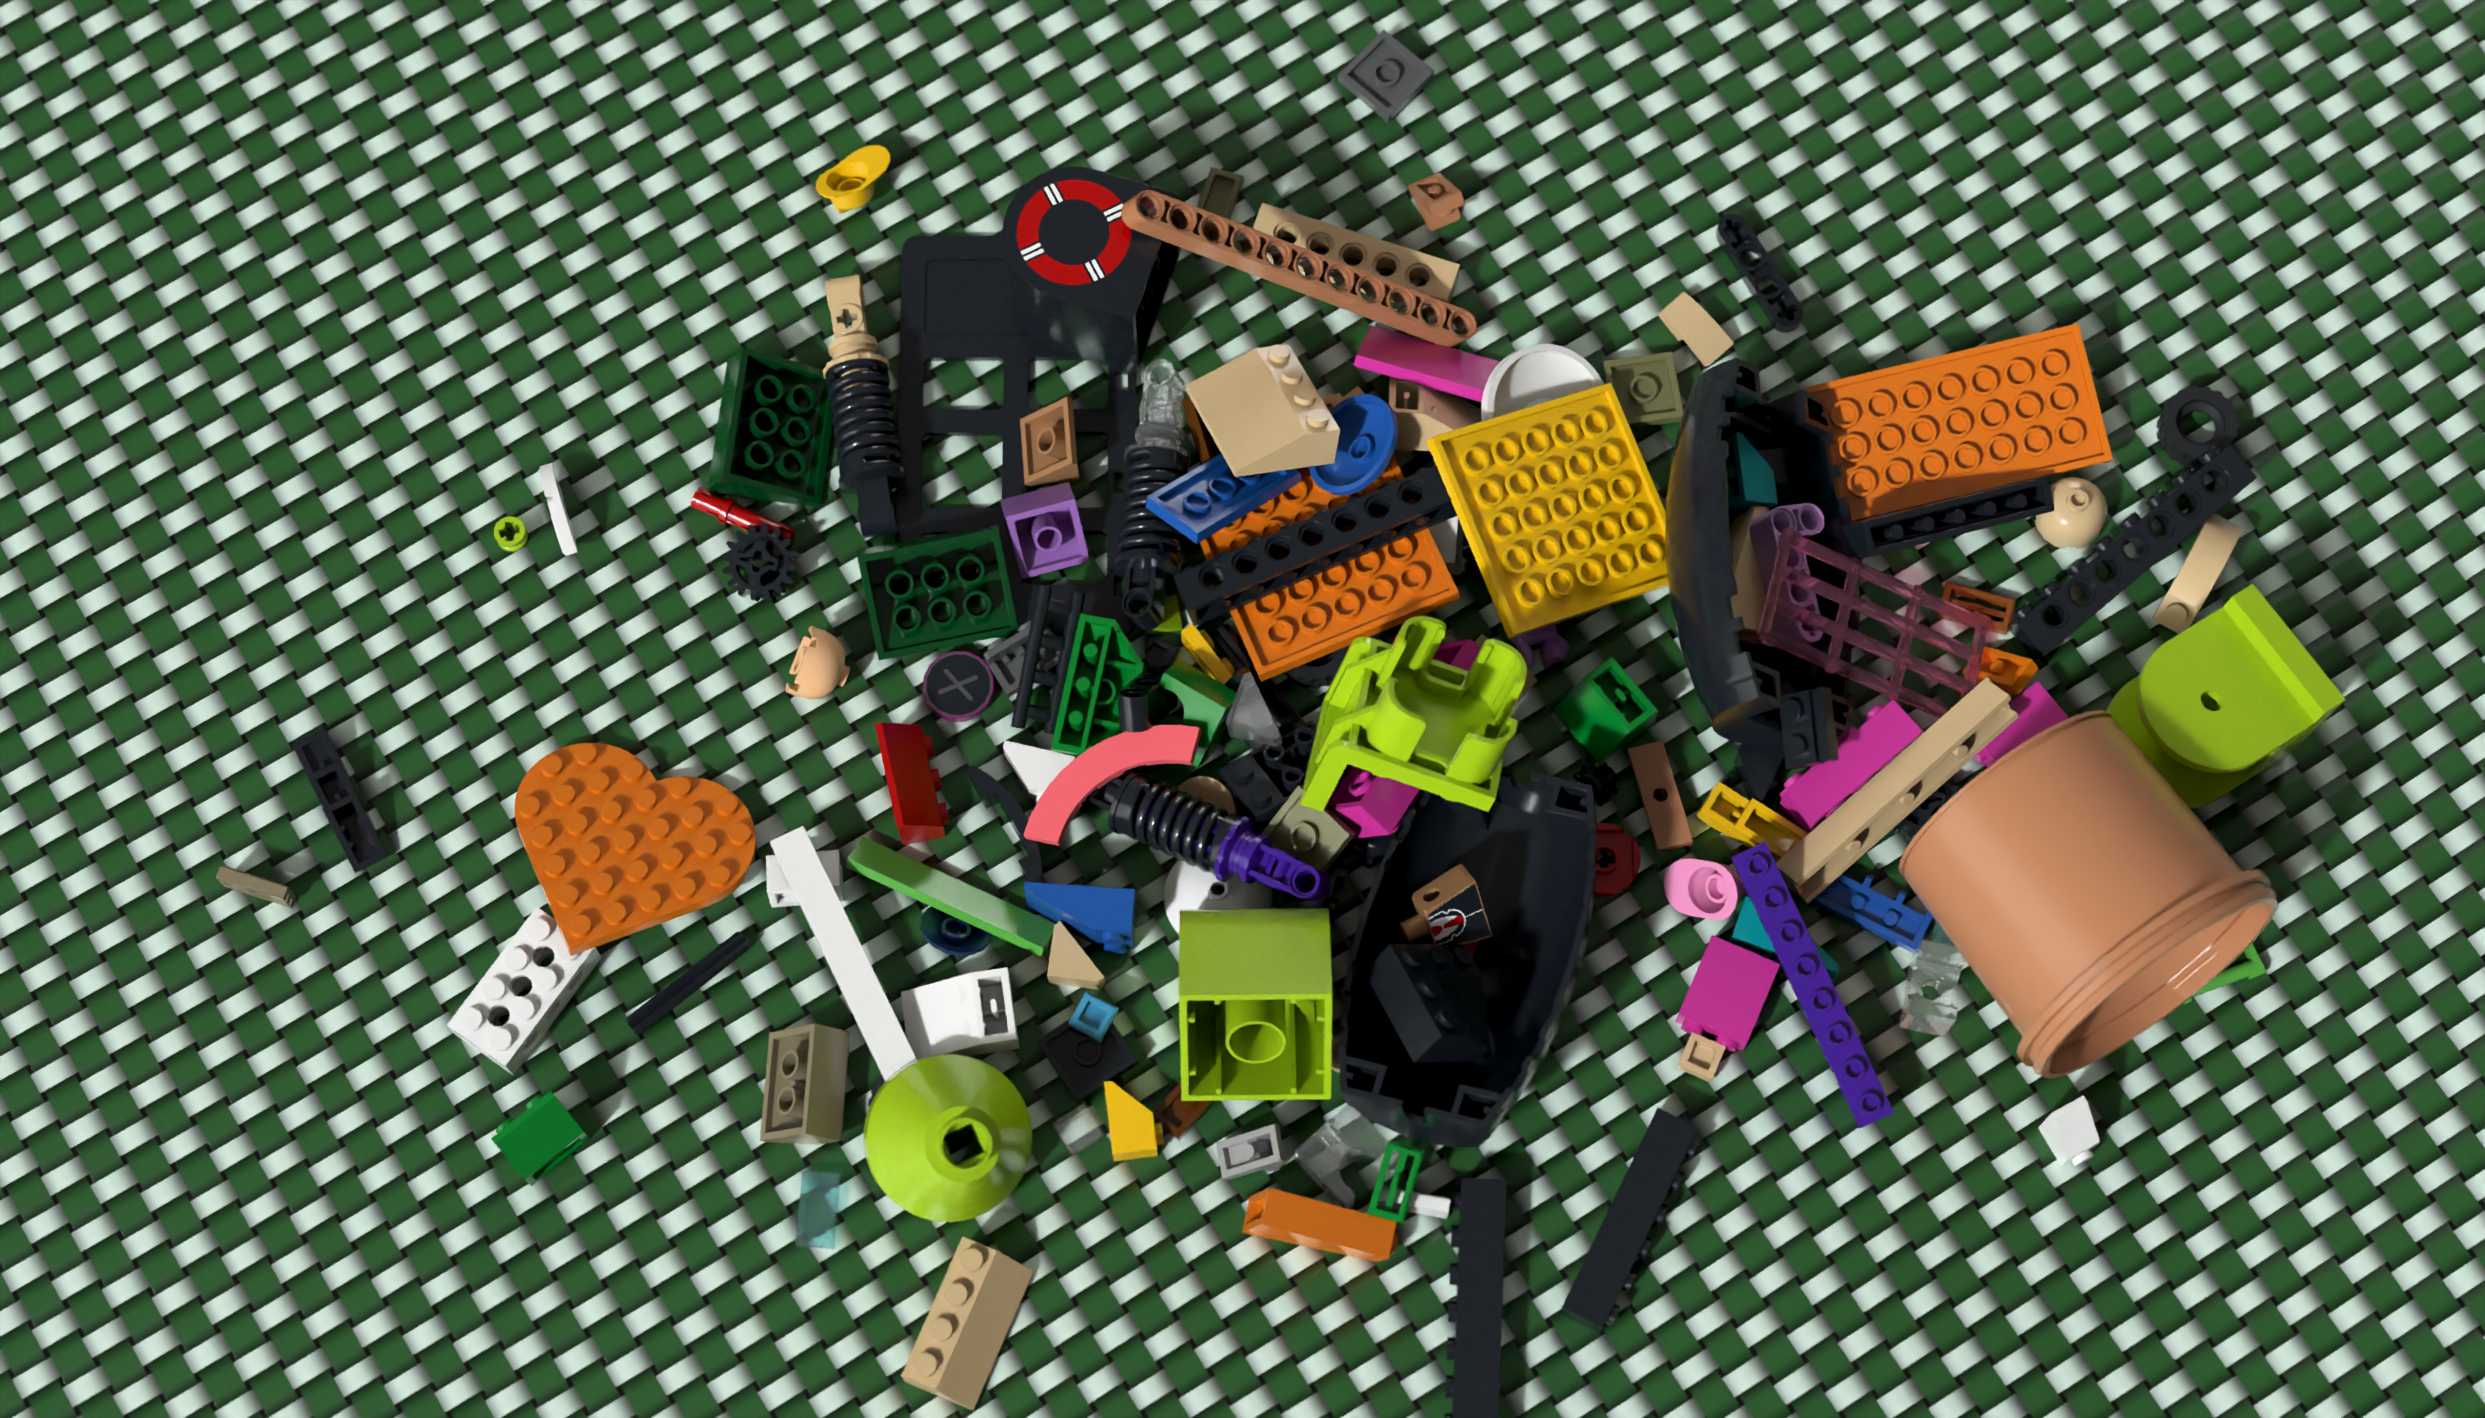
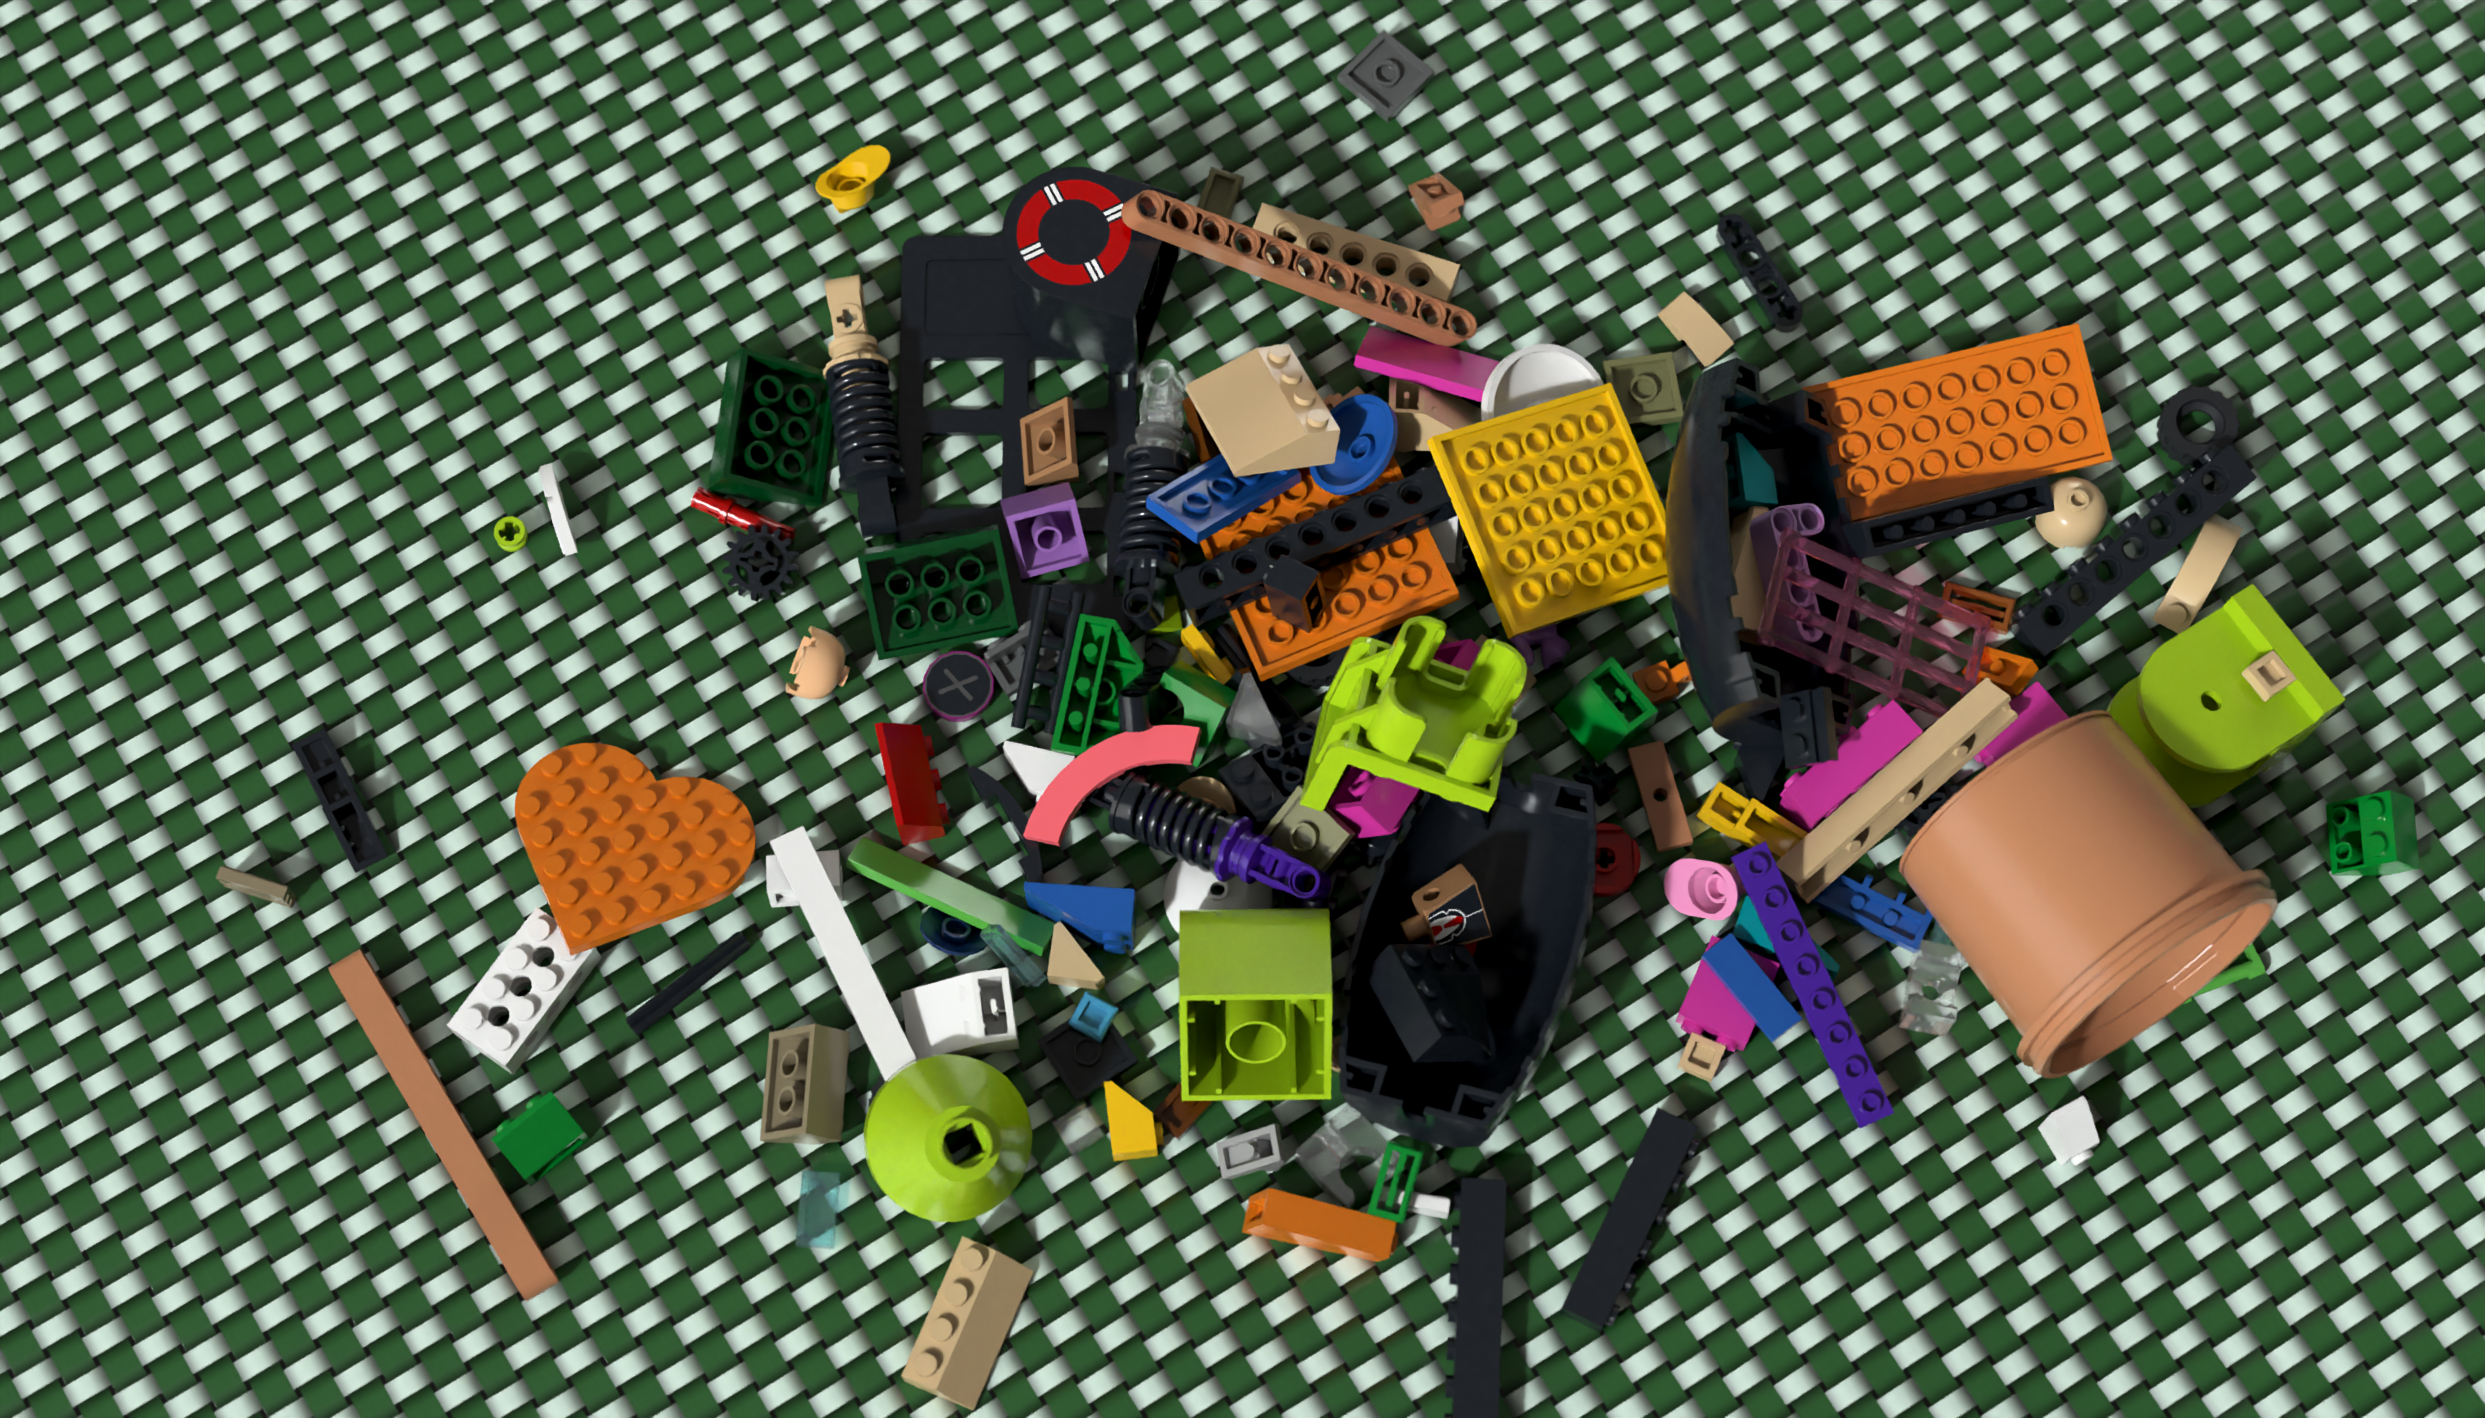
(444, 1125): none -> nougat beam
(1012, 955): none -> clear light blue tile
(1295, 593): none -> black brick
(1660, 682): none -> orange plate
(1751, 987): none -> blue tile
(2269, 676): none -> tan plate
(2372, 835): none -> green slope

